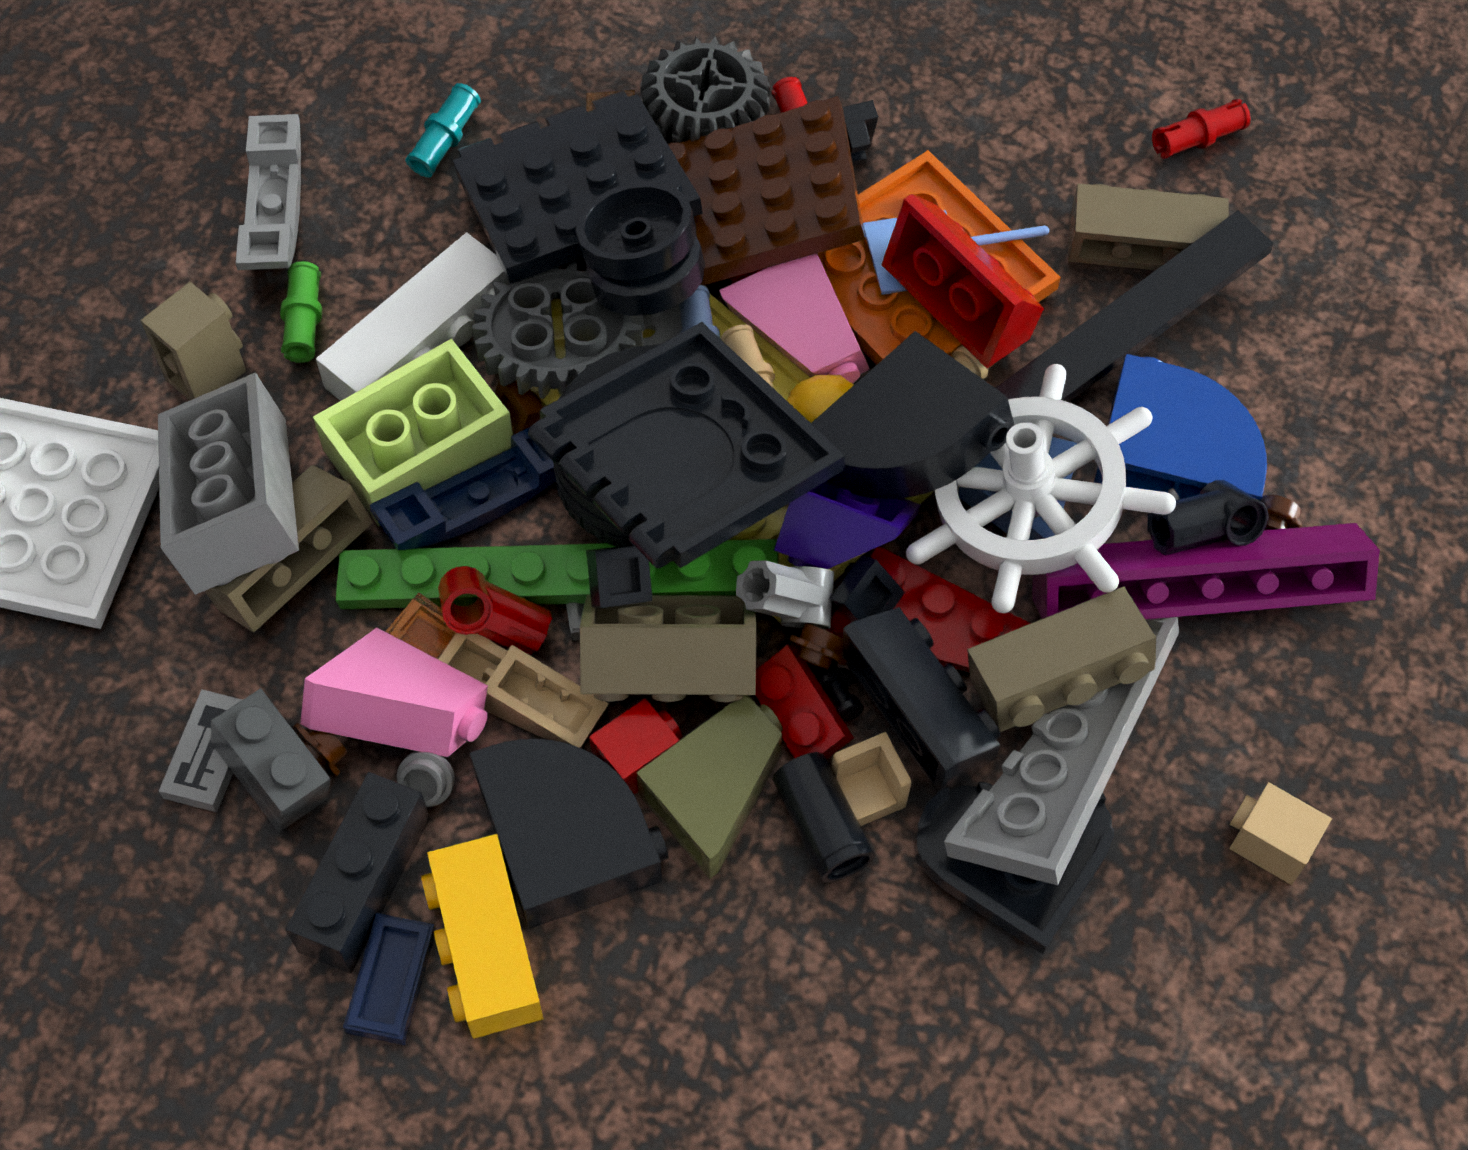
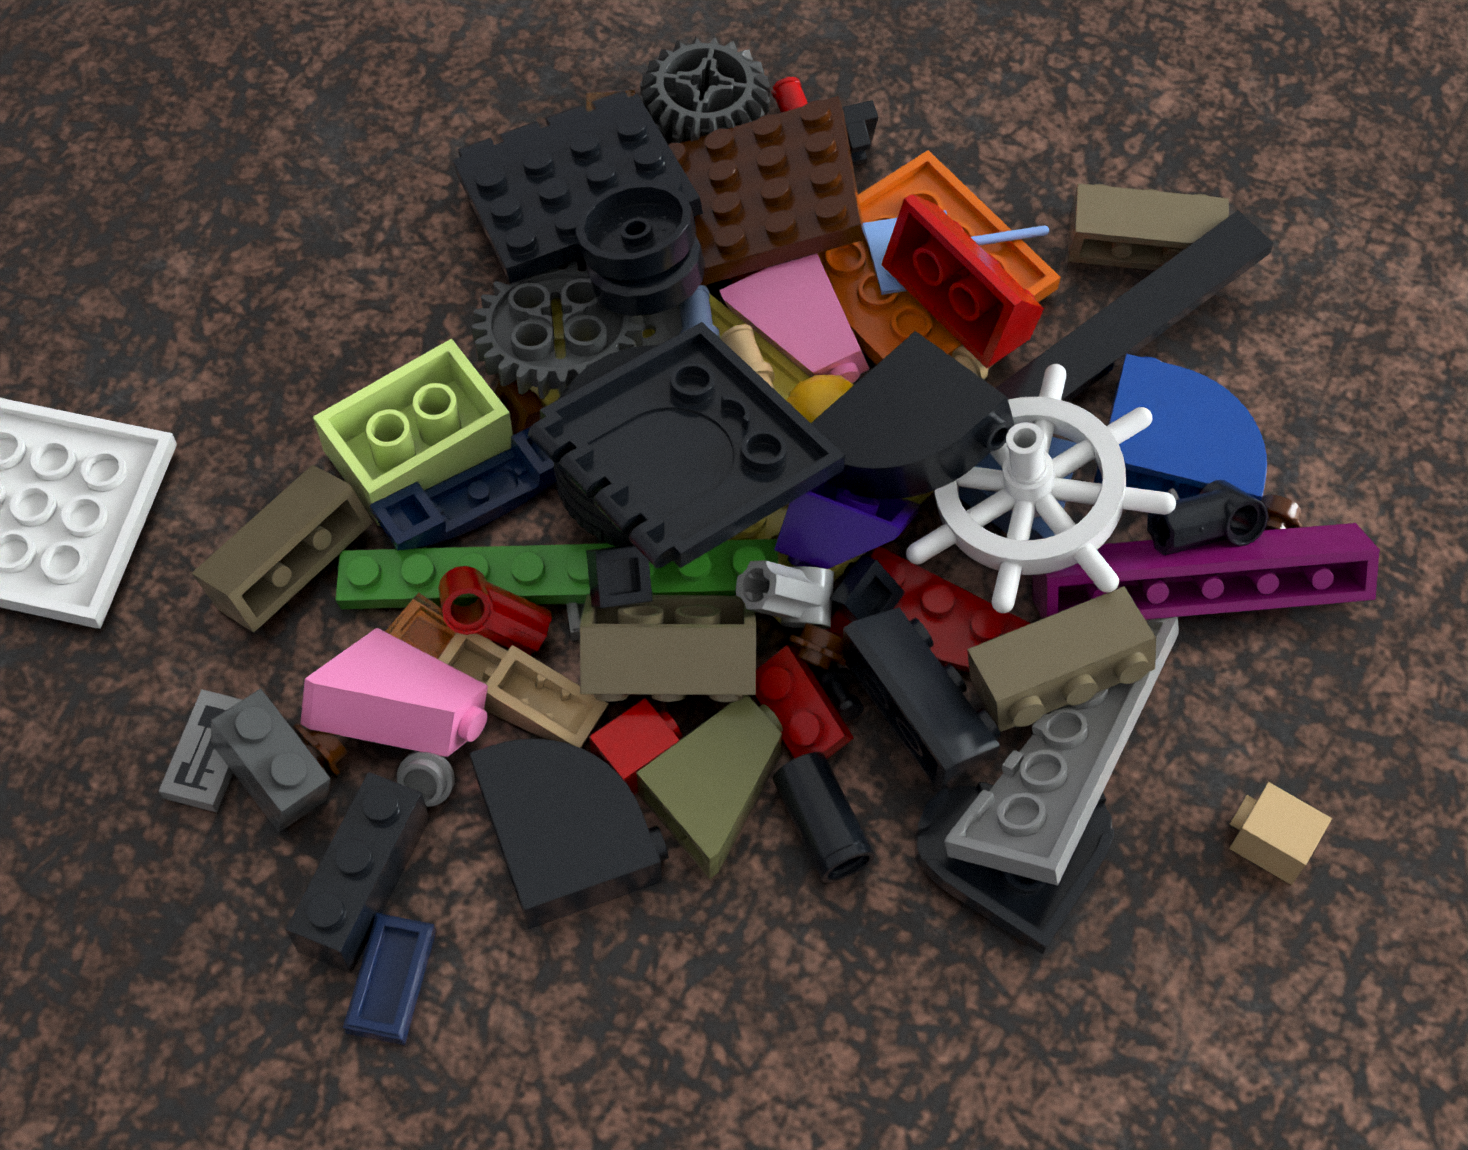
(194, 342): dark tan brick -> none
(225, 484): light grey brick -> none
(272, 193): light grey slope -> none
(301, 312): bright green pin -> none
(414, 319): white brick -> none
(443, 130): teal pin -> none
(481, 937): yellow brick -> none
(872, 778): tan panel -> none
(1201, 128): red pin -> none

